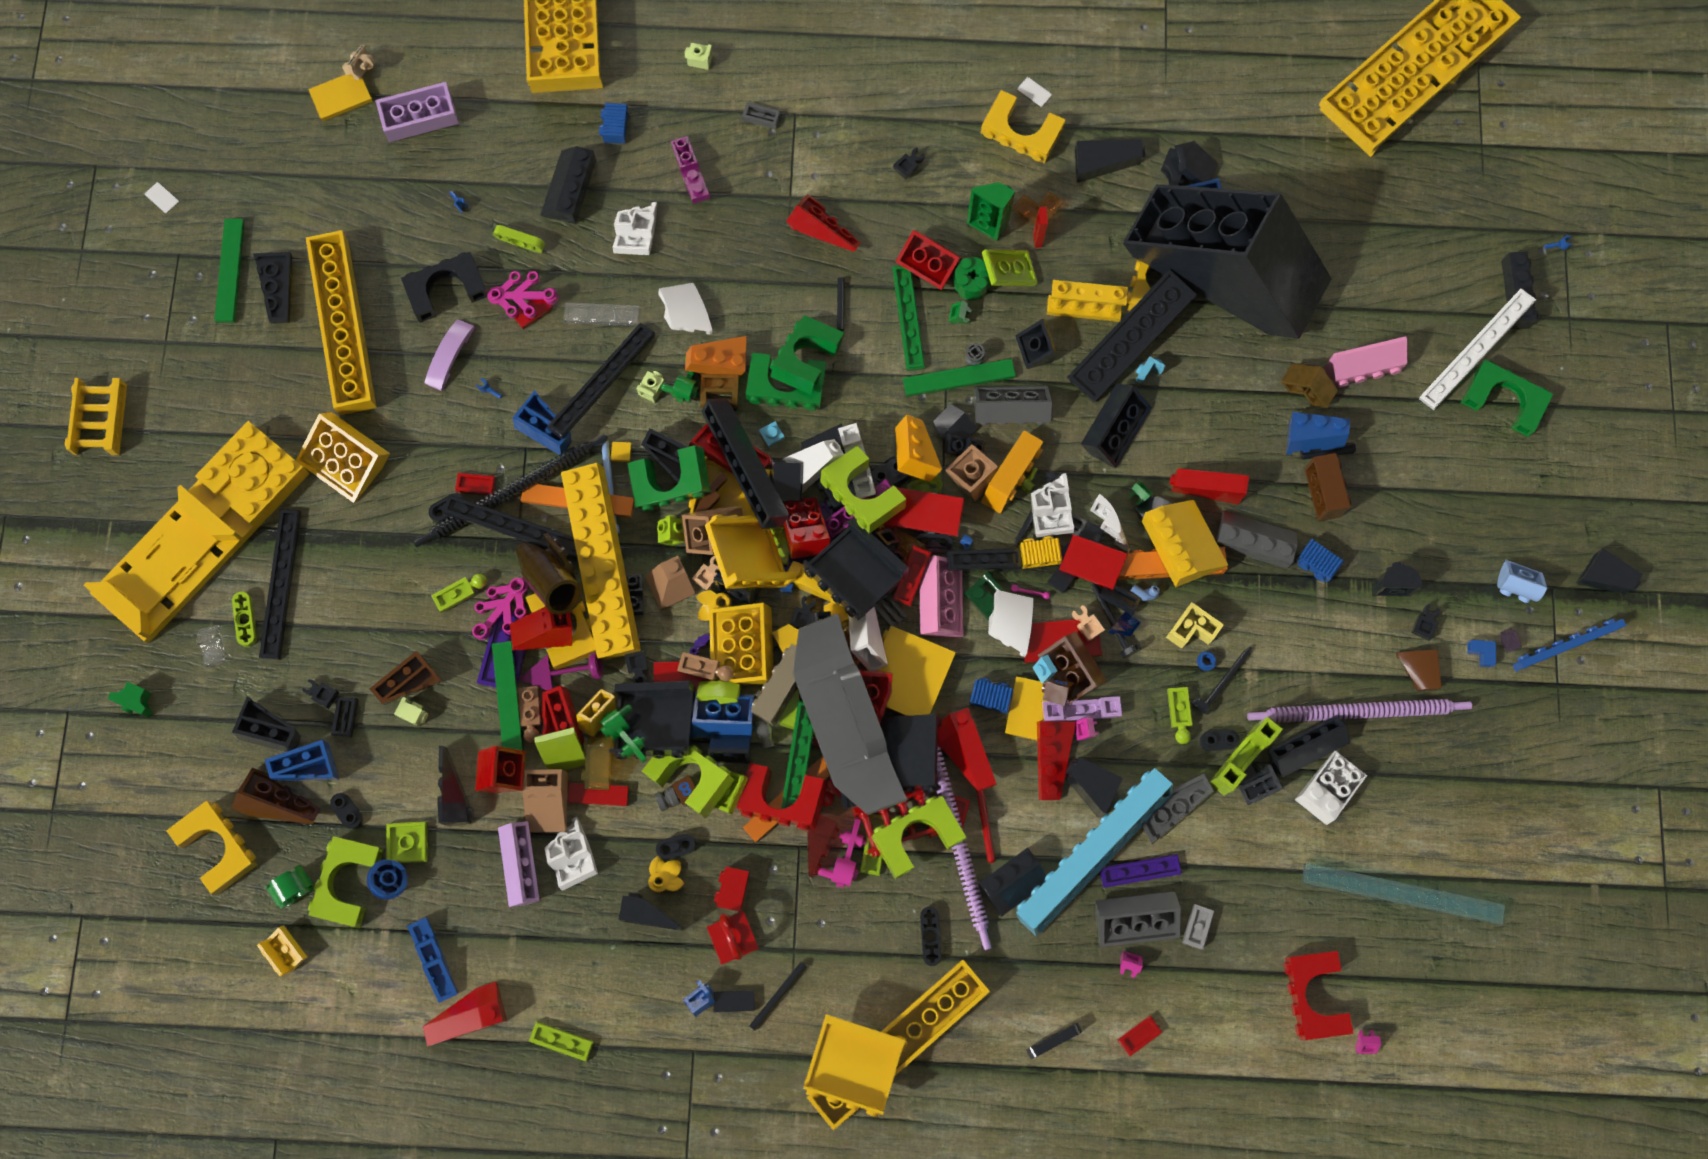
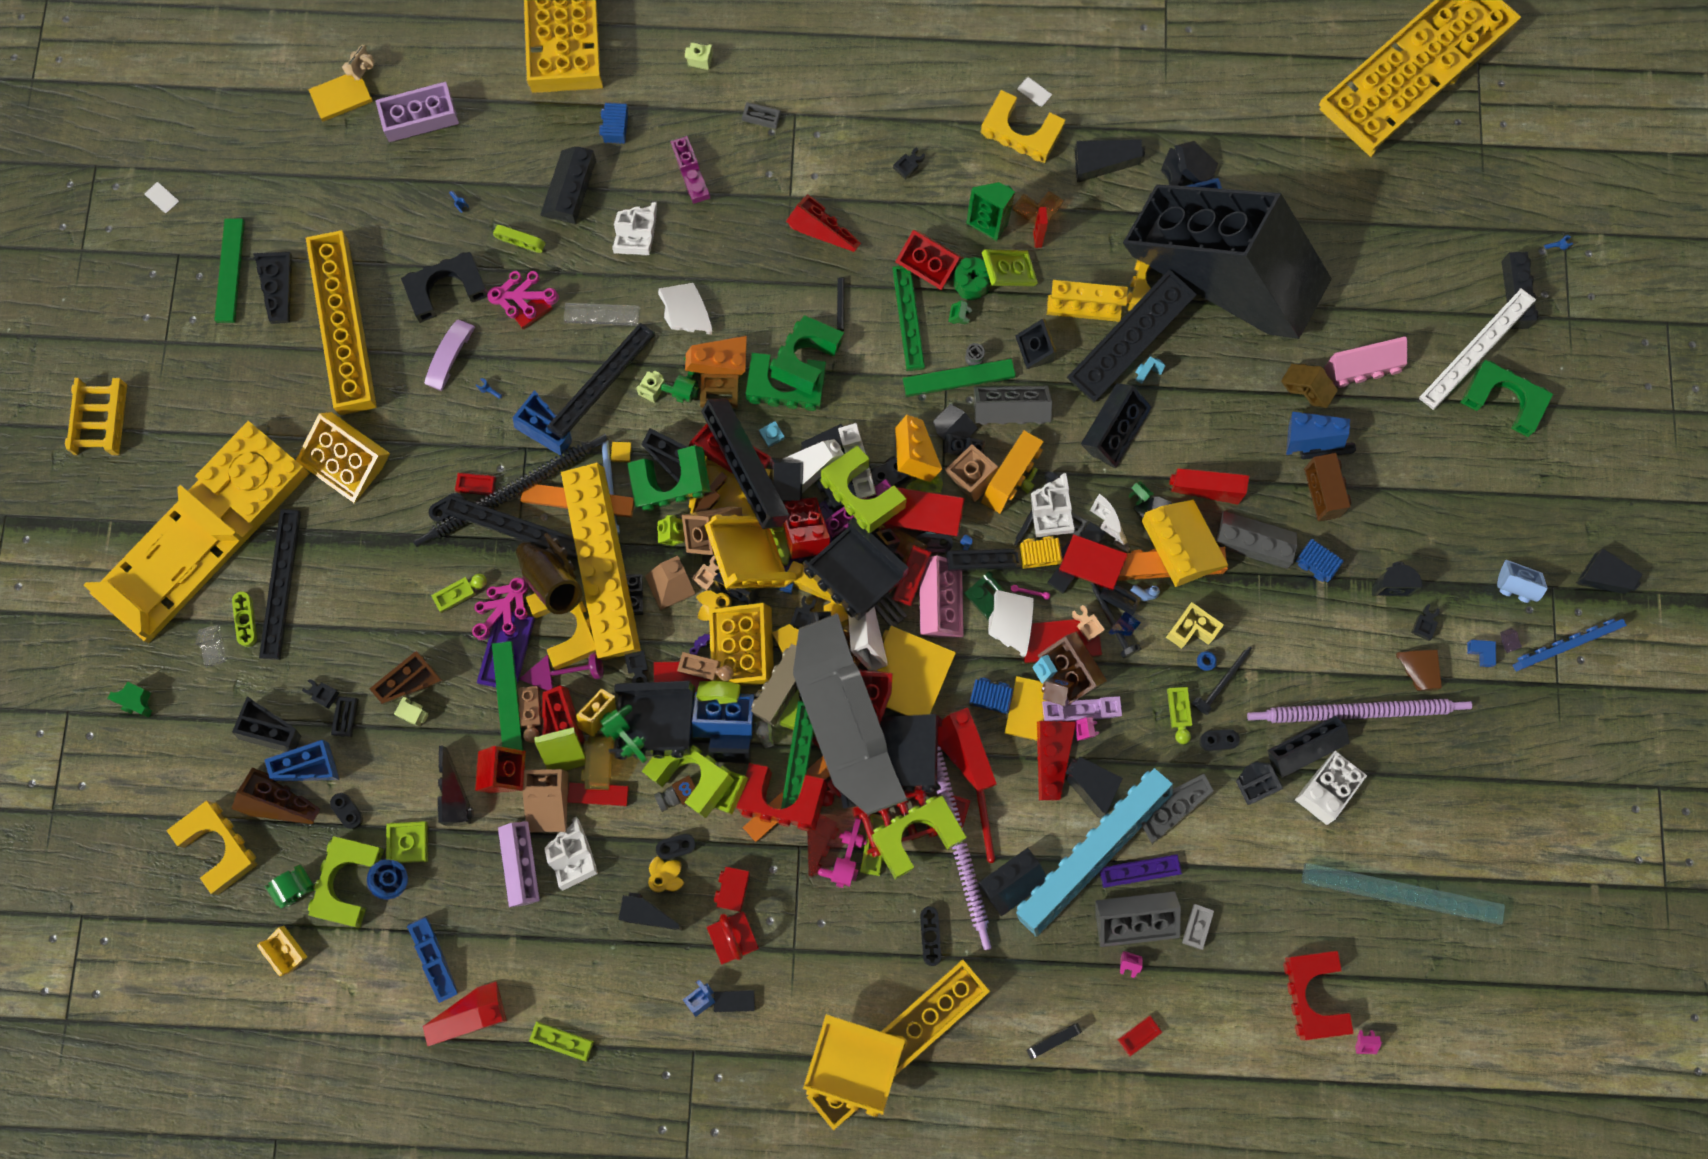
(541, 630): red slope -> none
(777, 996): black bar -> none
(1233, 769): lime arch -> none

